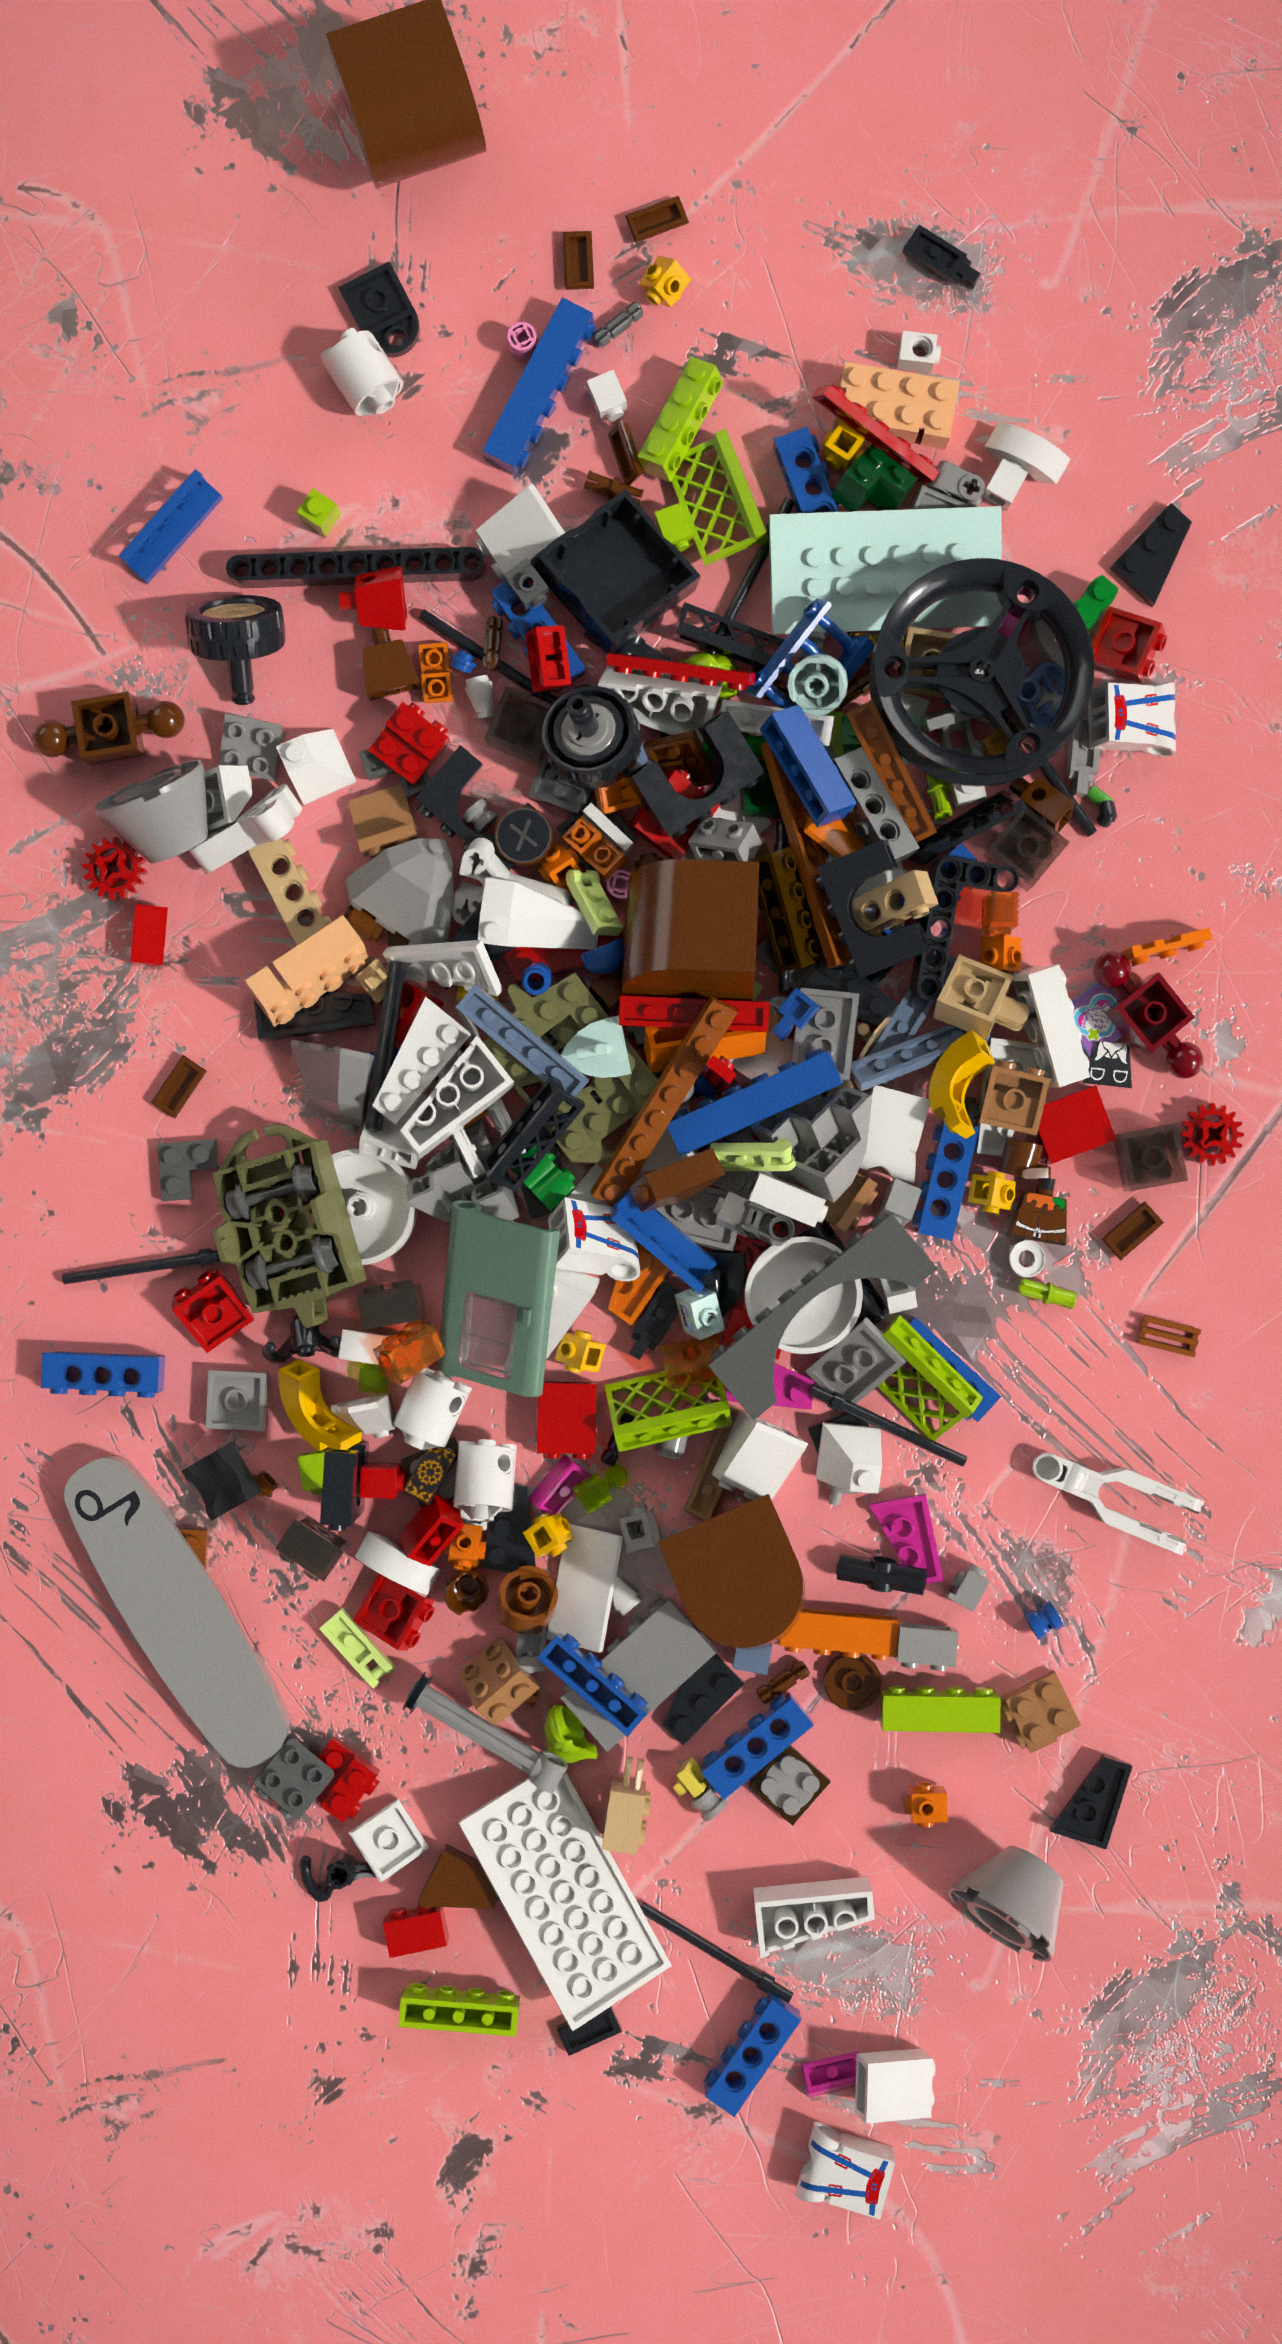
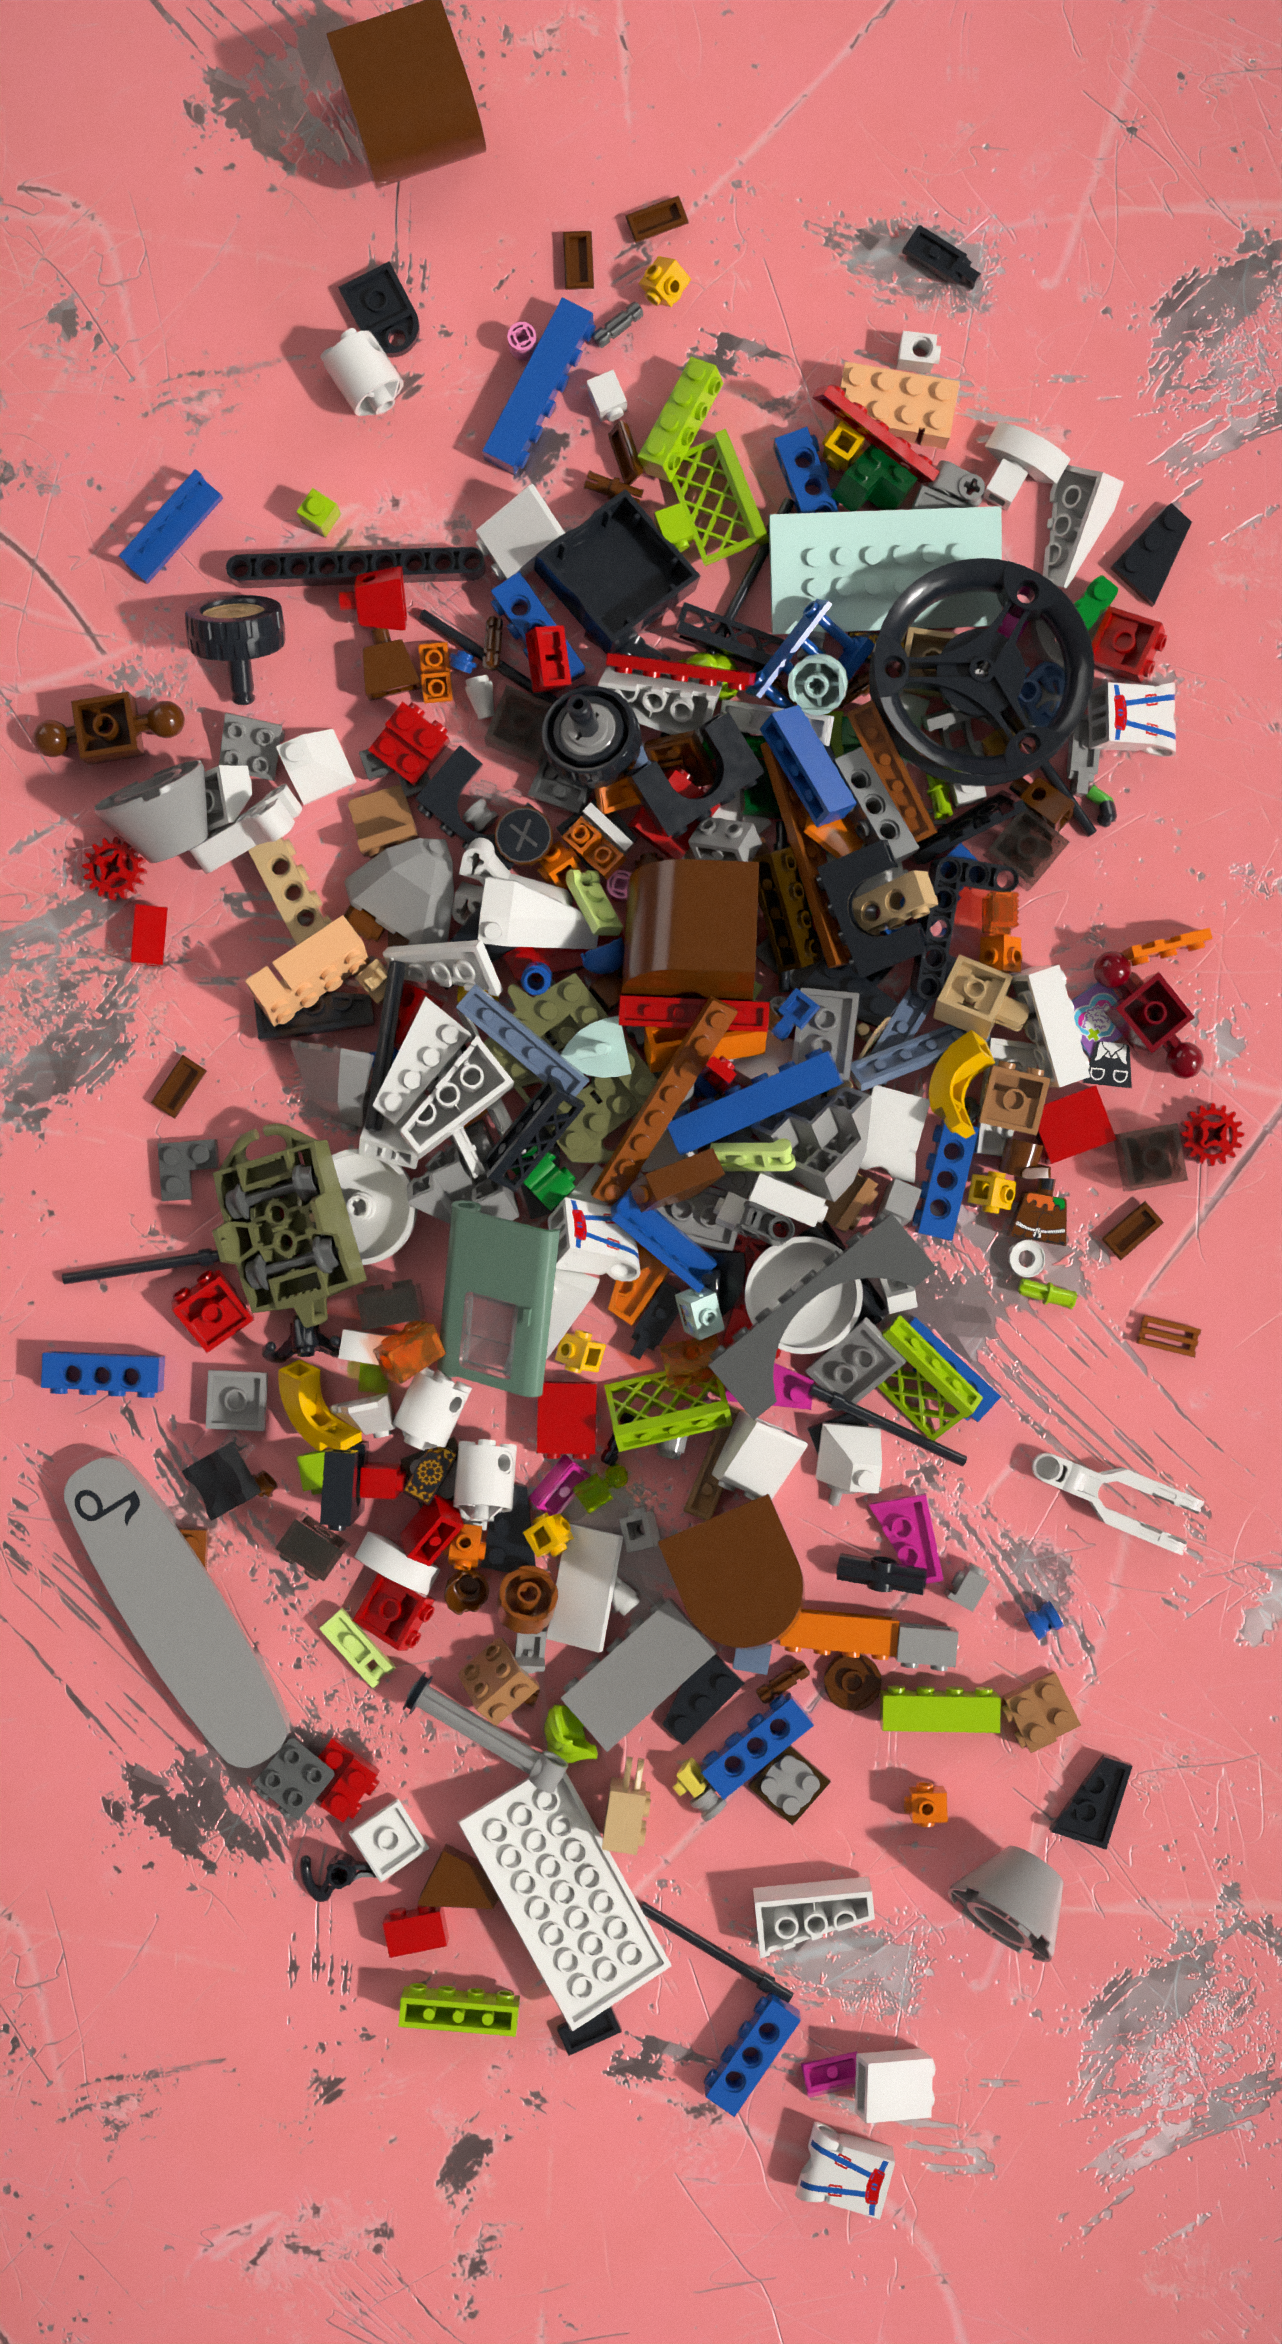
(531, 596): dark grey brick -> none
(593, 1684): blue brick -> none
(1080, 511): none -> white wedge

